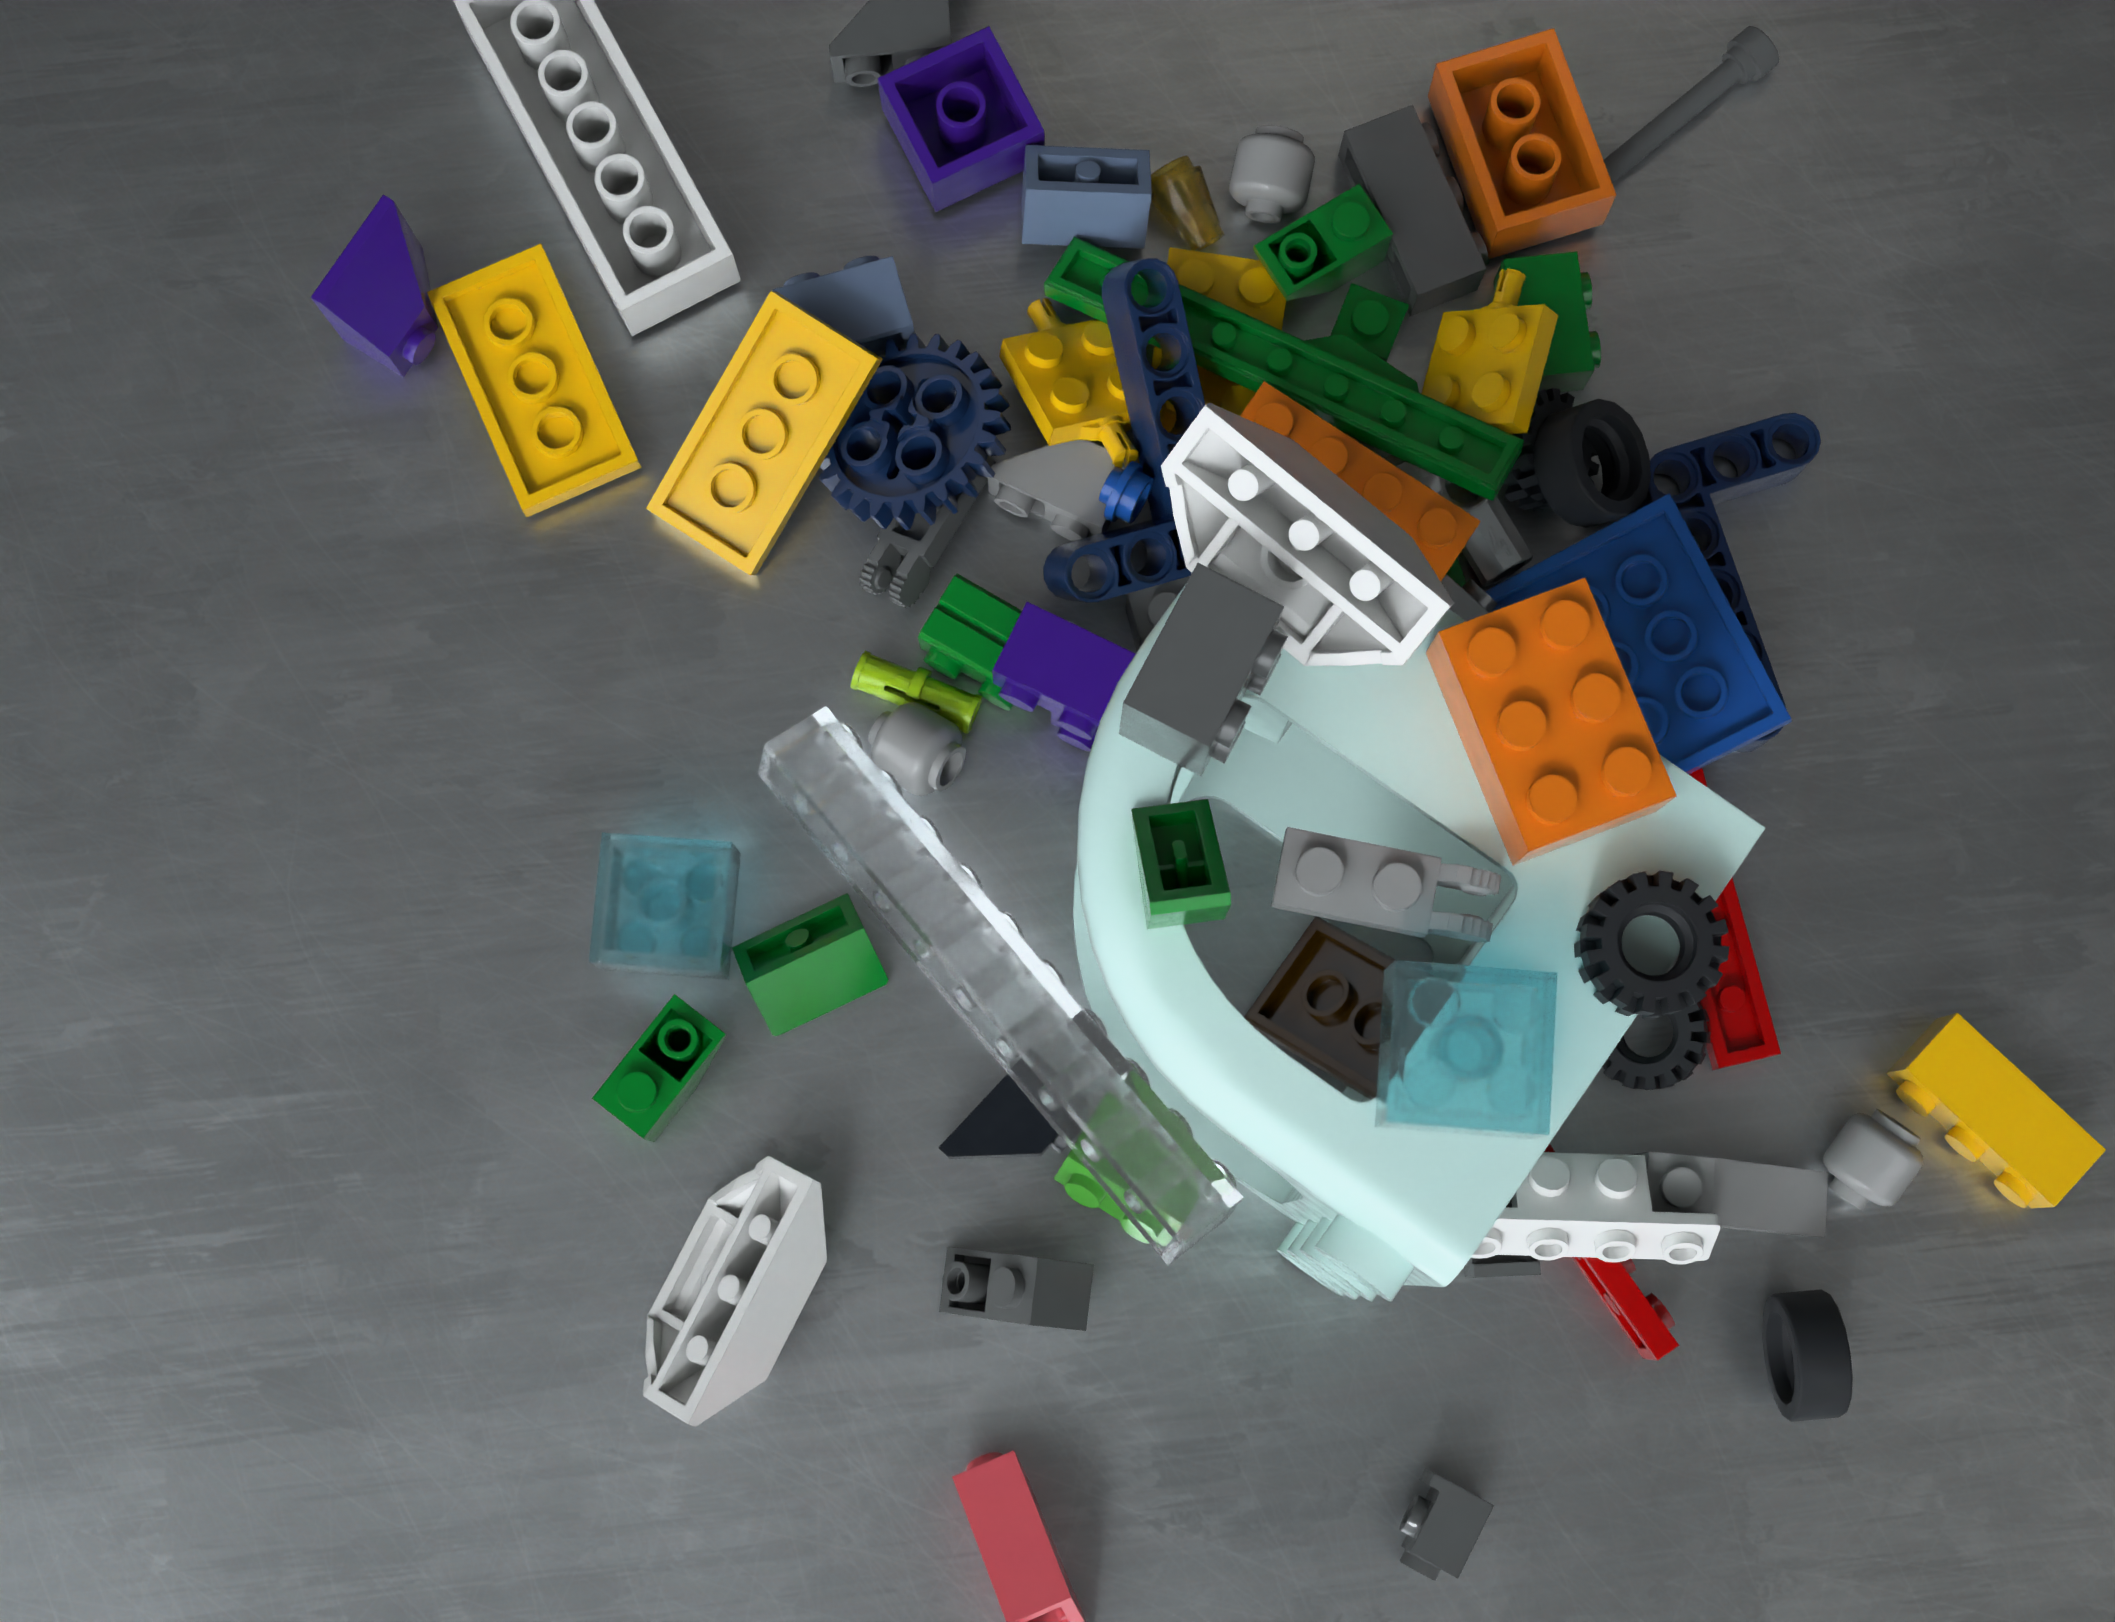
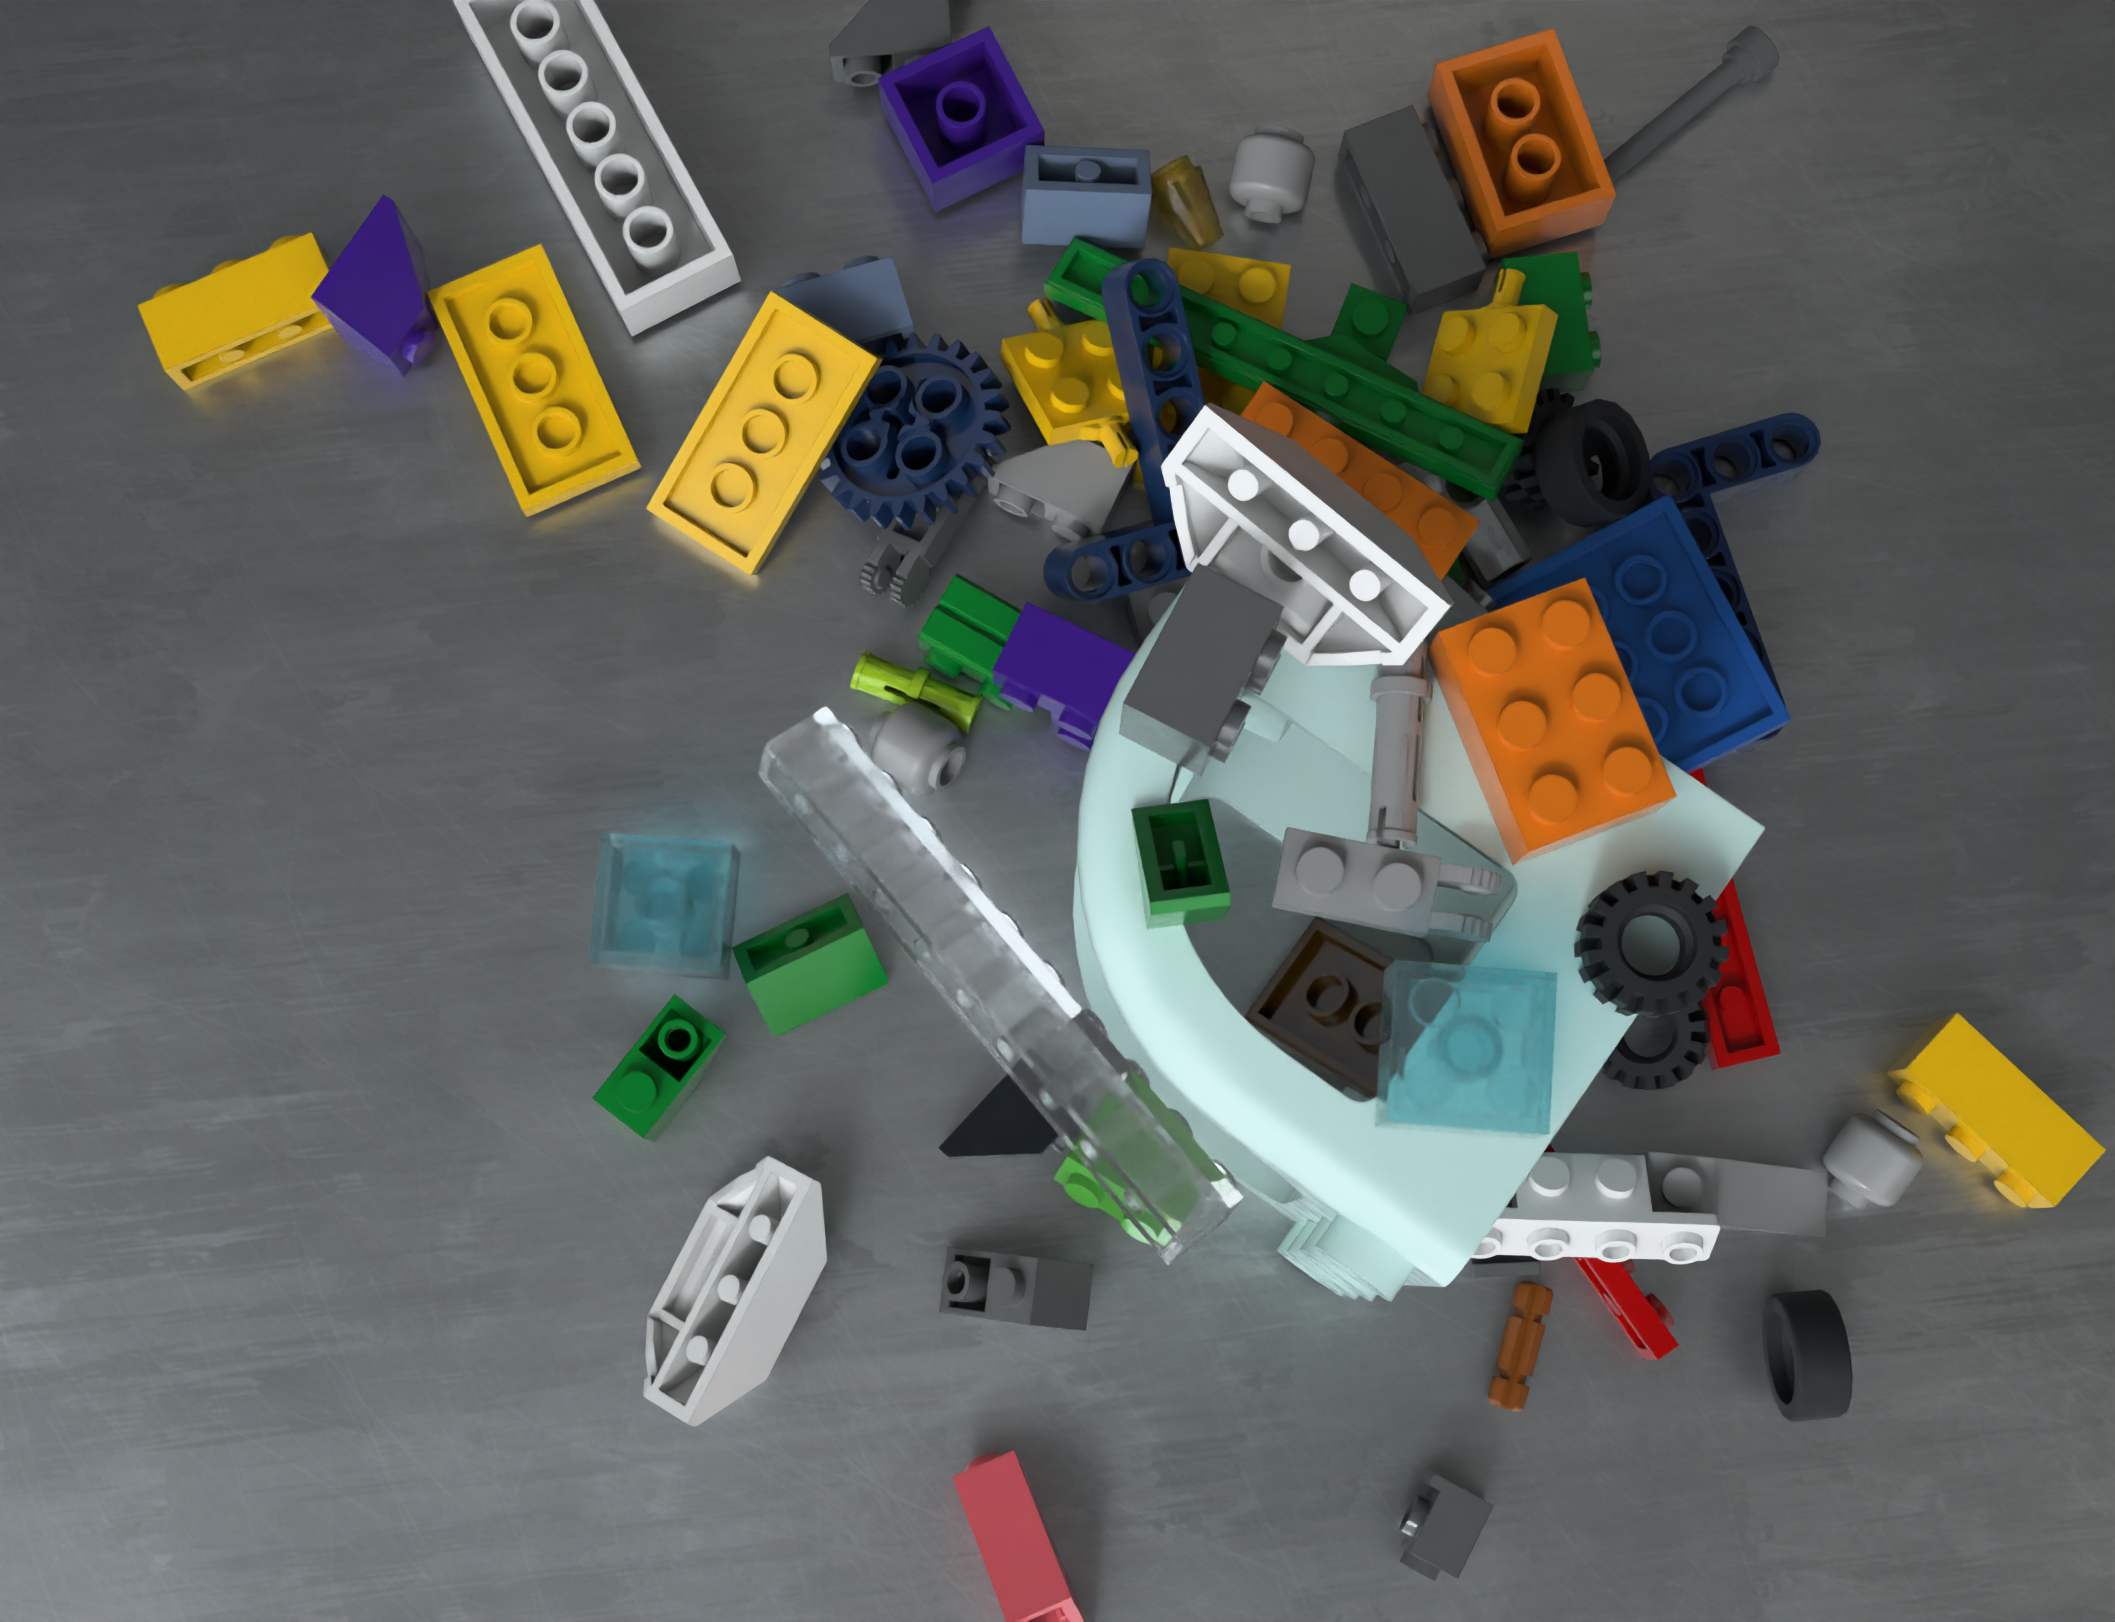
(238, 311): none -> yellow brick
(1126, 492): blue plate -> none
(1326, 246): green slope -> none
(1400, 700): none -> light grey pin
(1520, 1346): none -> dark orange axle

